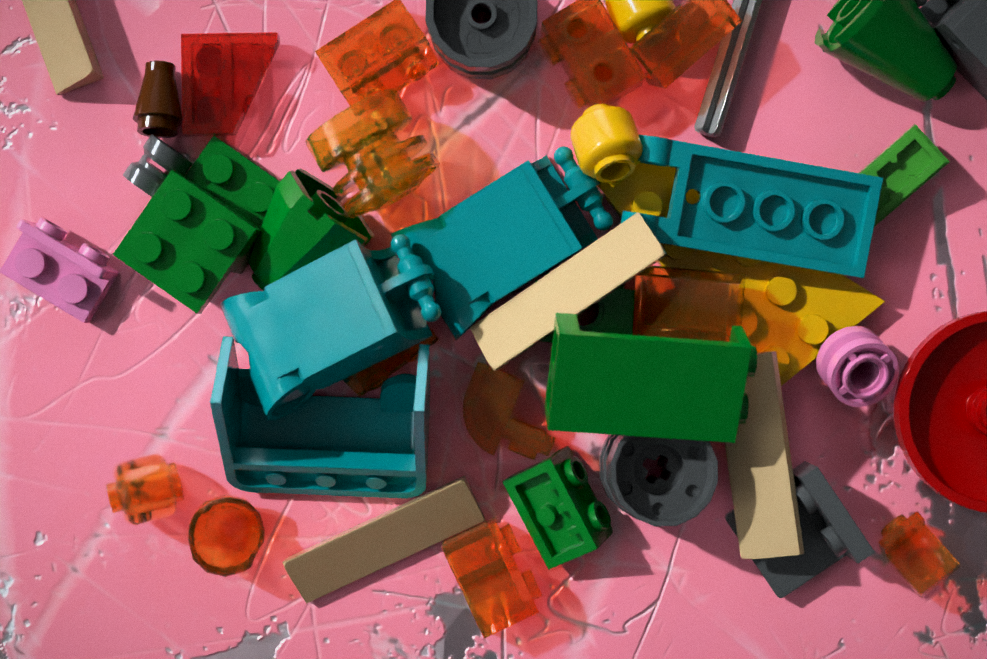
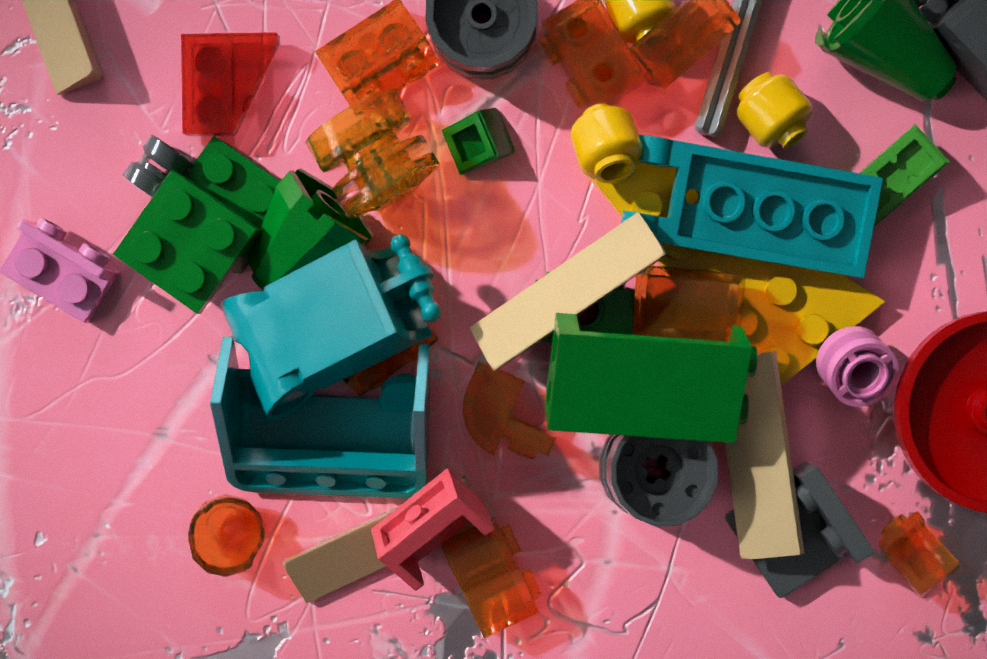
(145, 489): clear orange head -> none
(158, 102): reddish brown cone -> none
(426, 523): none -> coral panel
(478, 140): none -> green slope
(507, 236): teal piece -> none
(559, 508): green bracket -> none
(774, 110): none -> yellow head

